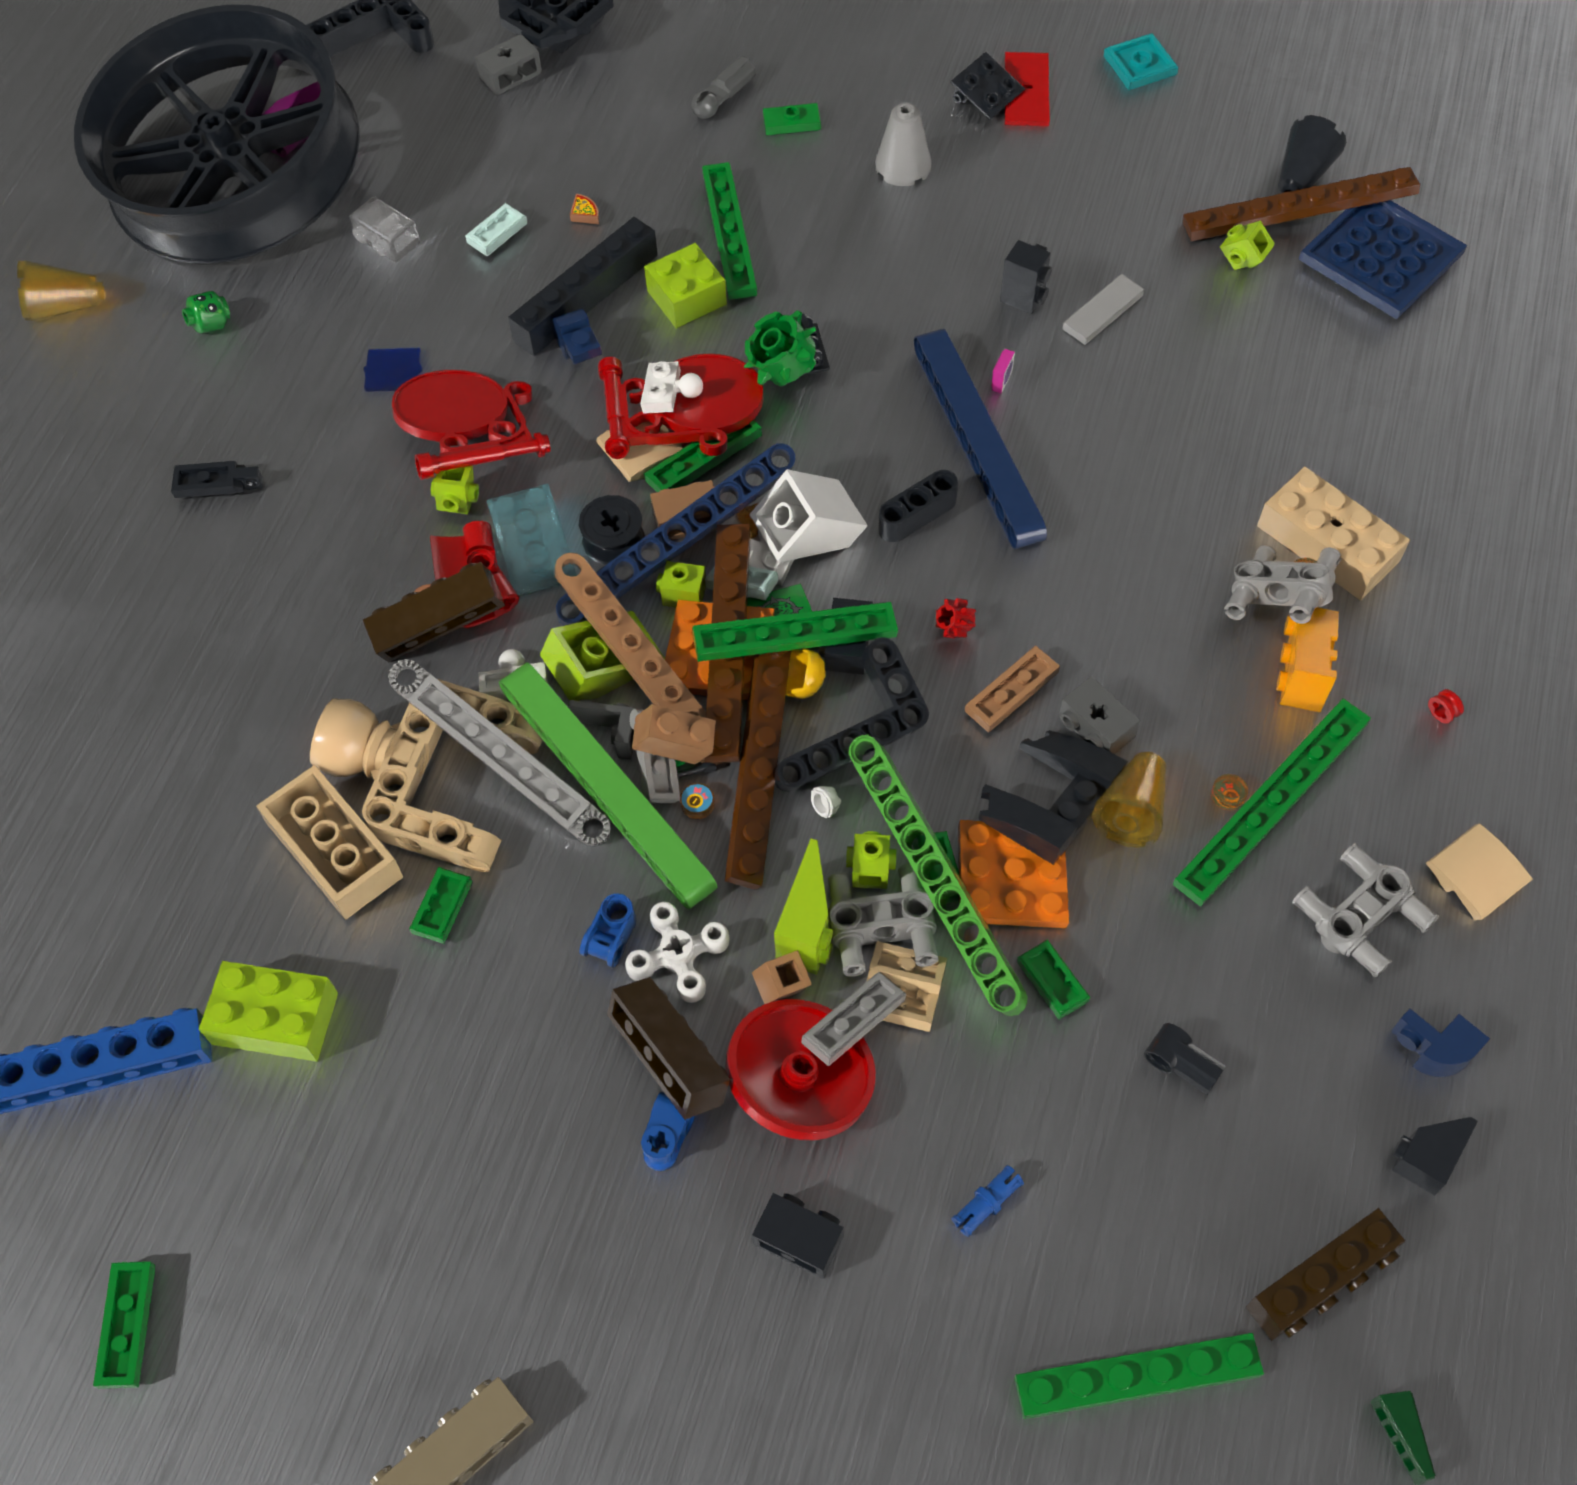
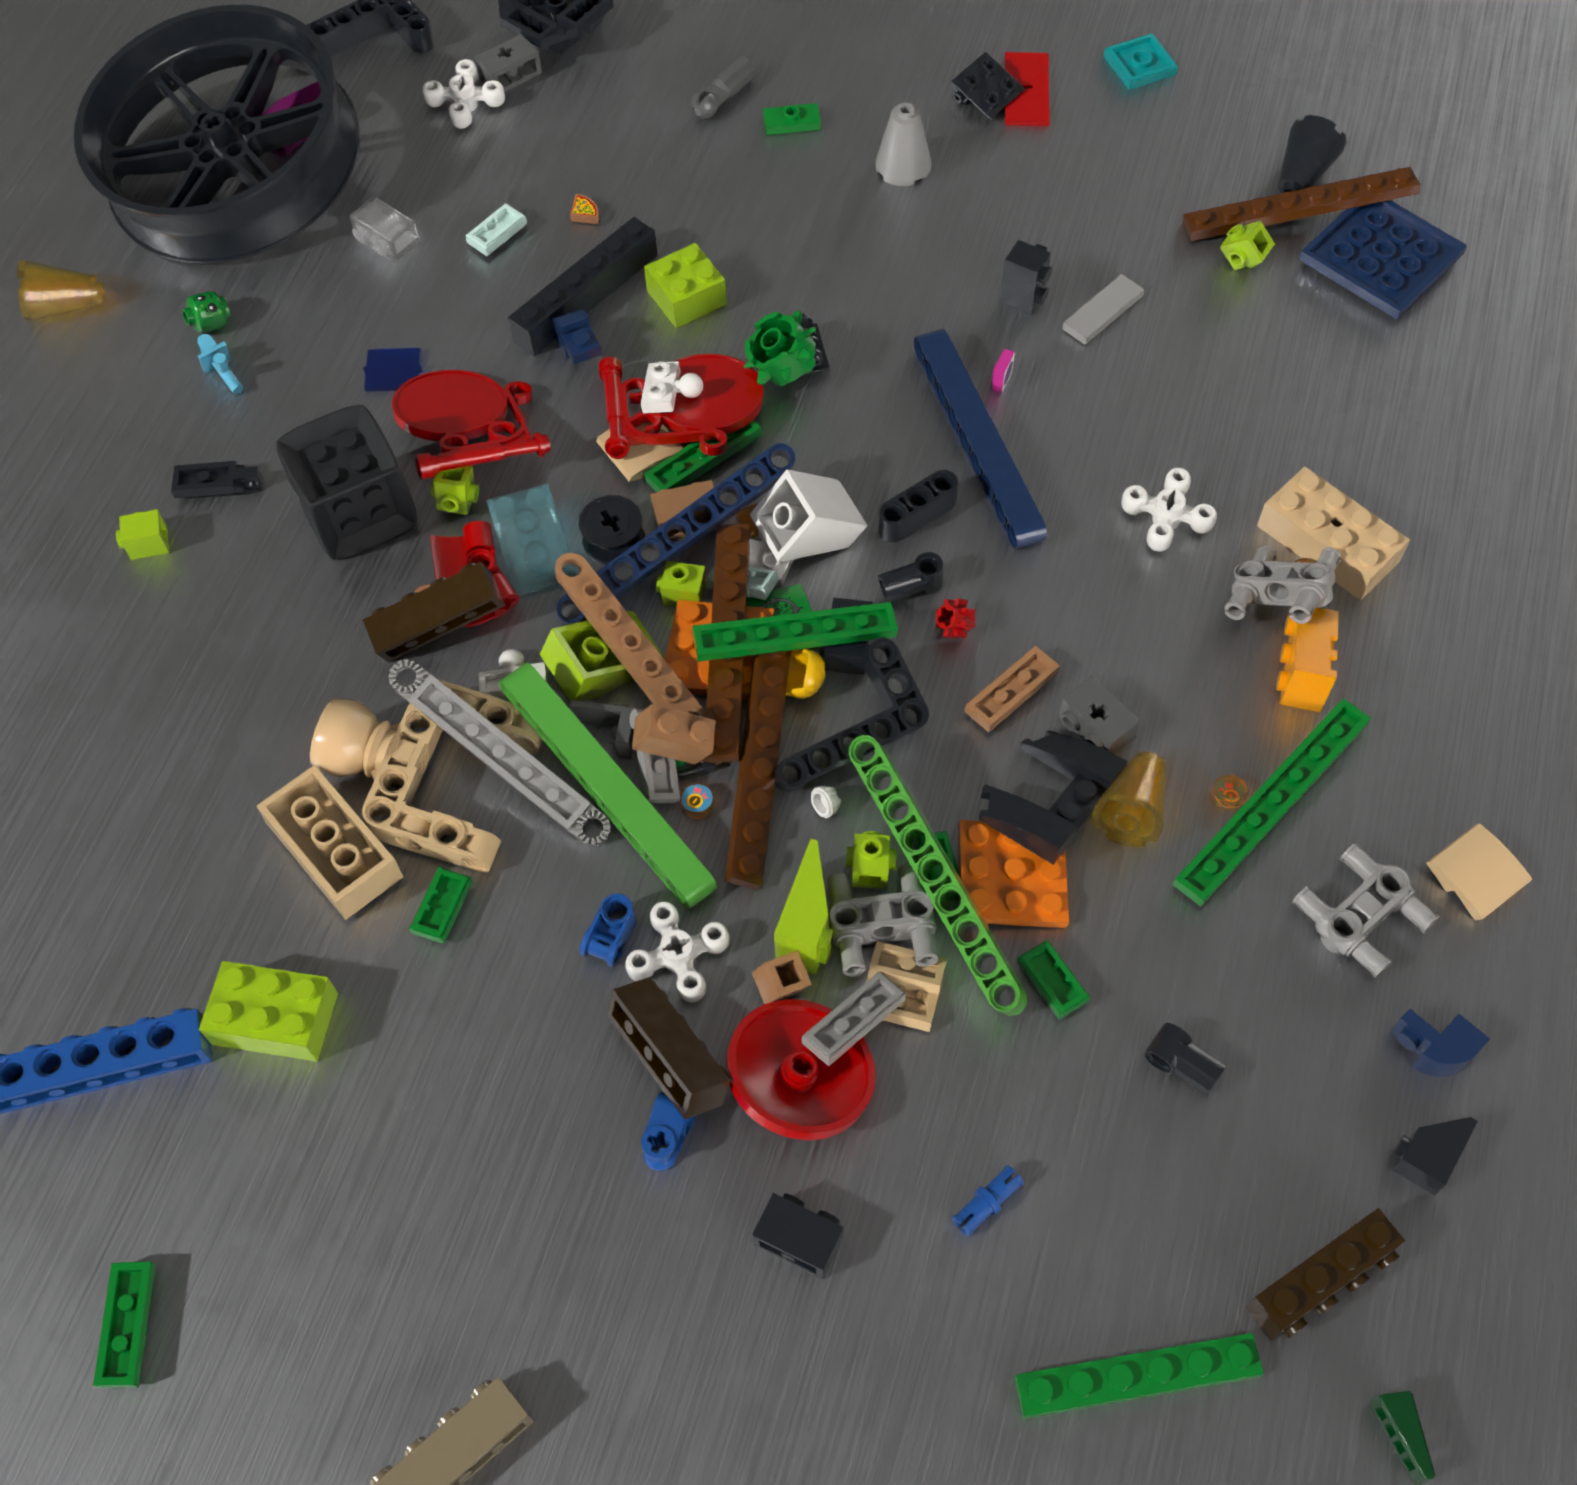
(143, 534): none -> lime brick
(217, 357): none -> medium azure arm
(347, 481): none -> black piece
(463, 93): none -> white gear
(729, 231): green plate -> none
(911, 577): none -> black piece
(1161, 533): none -> white gear
(1446, 706): red bush -> none

